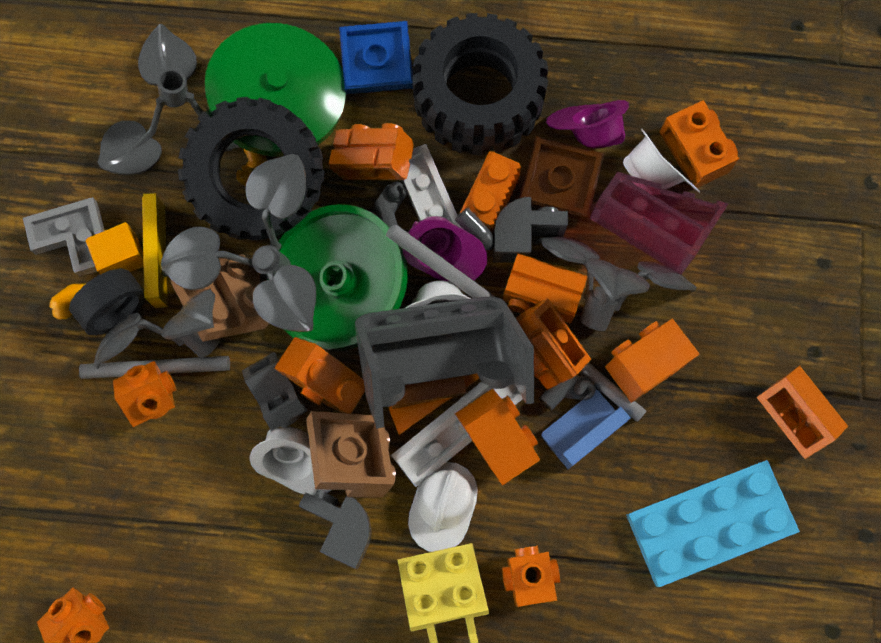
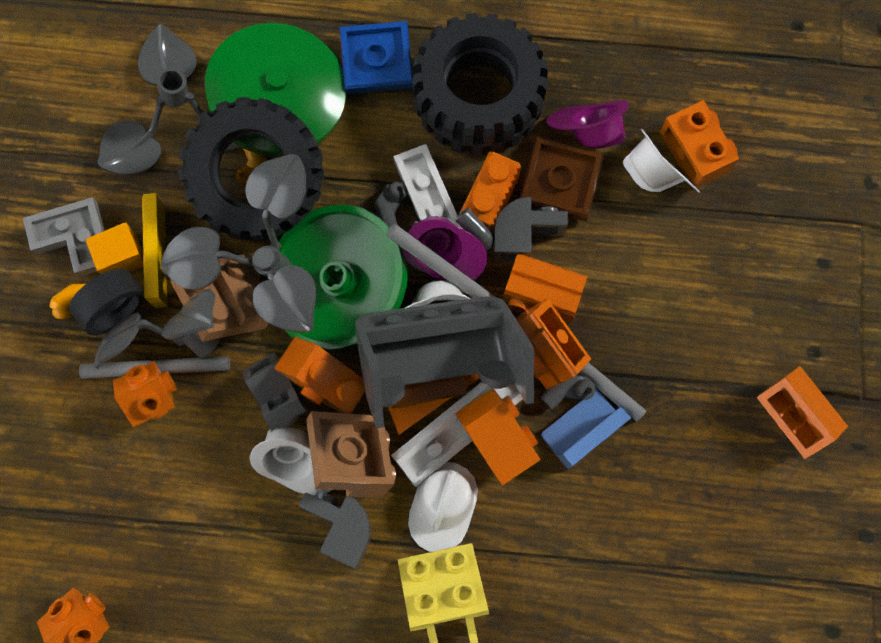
(371, 153): orange brick -> none
(543, 587): orange brick -> none
(614, 281): dark grey plant -> none
(651, 359): orange brick -> none
(657, 220): clear pink wedge -> none
(712, 523): medium azure plate -> none

